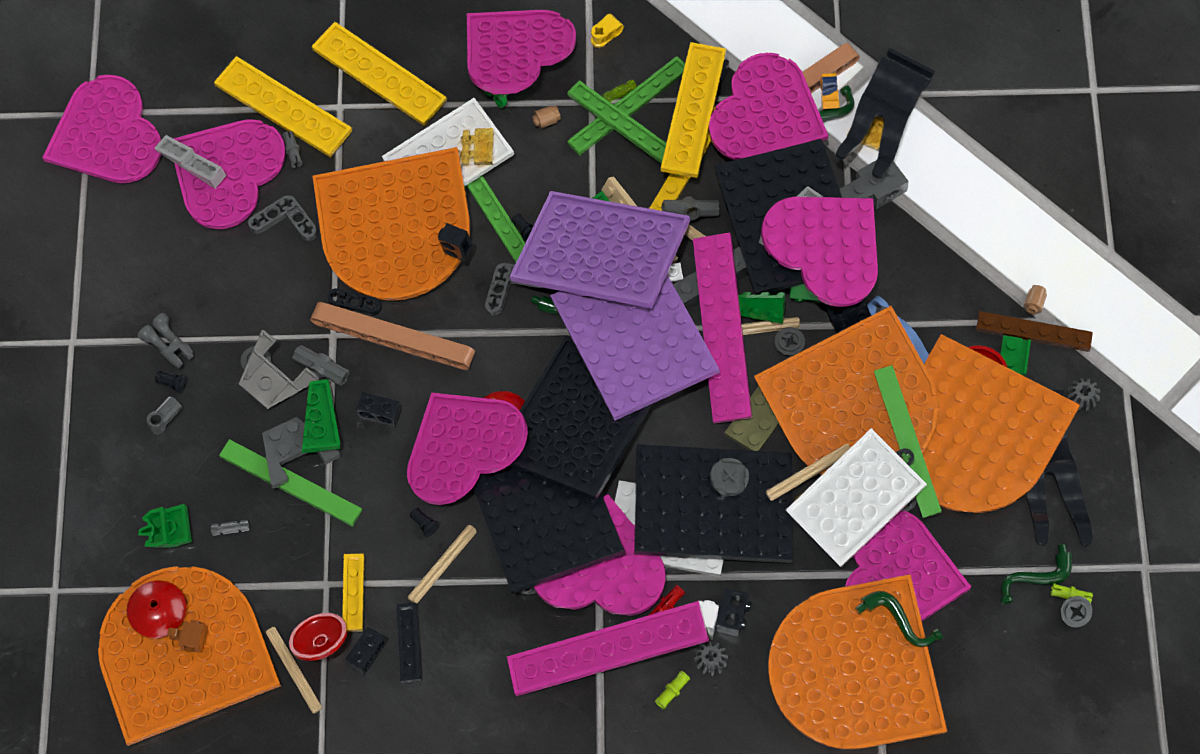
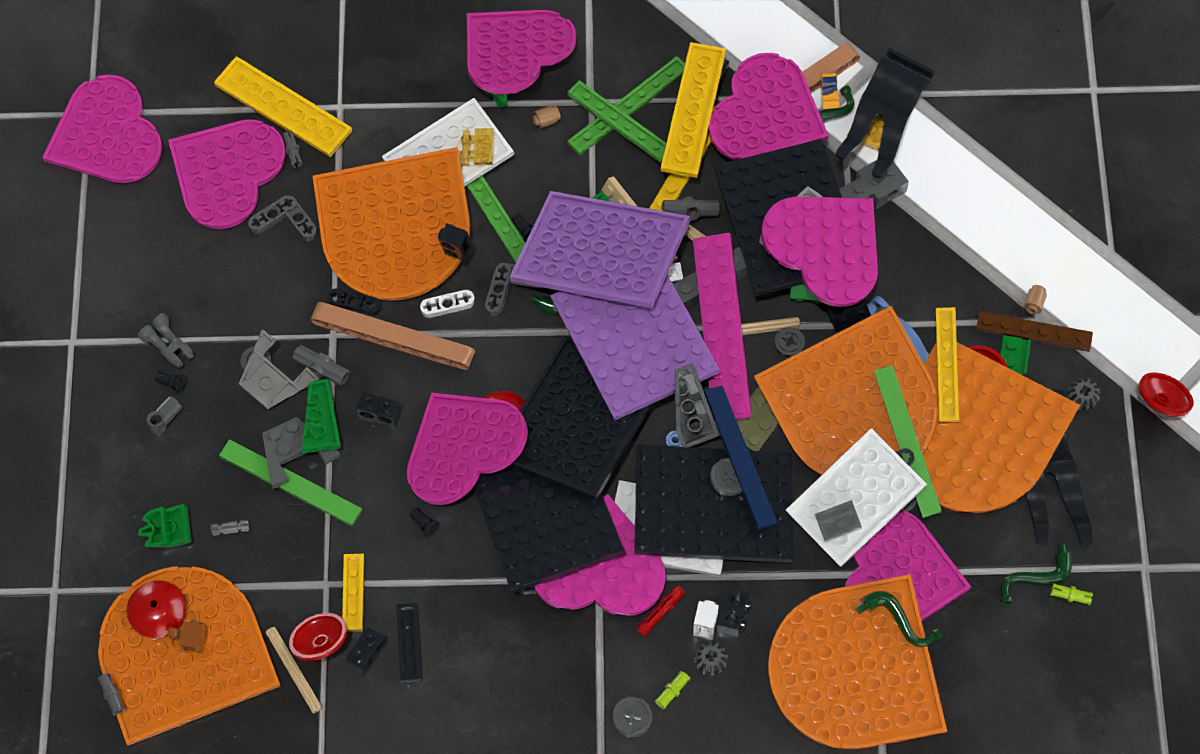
(111, 694): none -> dark grey pin
(193, 163): light grey slope -> none
(379, 73): yellow plate -> none
(440, 299): none -> white beam
(441, 565): tan axle -> none
(605, 31): yellow piece -> none
(607, 648): dark pink plate -> none
(619, 91): clear neon green axle -> none
(632, 716): none -> dark grey tile
(672, 435): none -> light blue plate
(693, 413): none -> dark grey wedge
(740, 458): none -> dark blue tile
(763, 306): green wing -> none
(807, 473): tan axle -> none
(838, 520): none -> dark grey plate
(947, 365): none -> yellow plate
(1076, 620): dark grey gear -> none
(1165, 394): none -> red dish

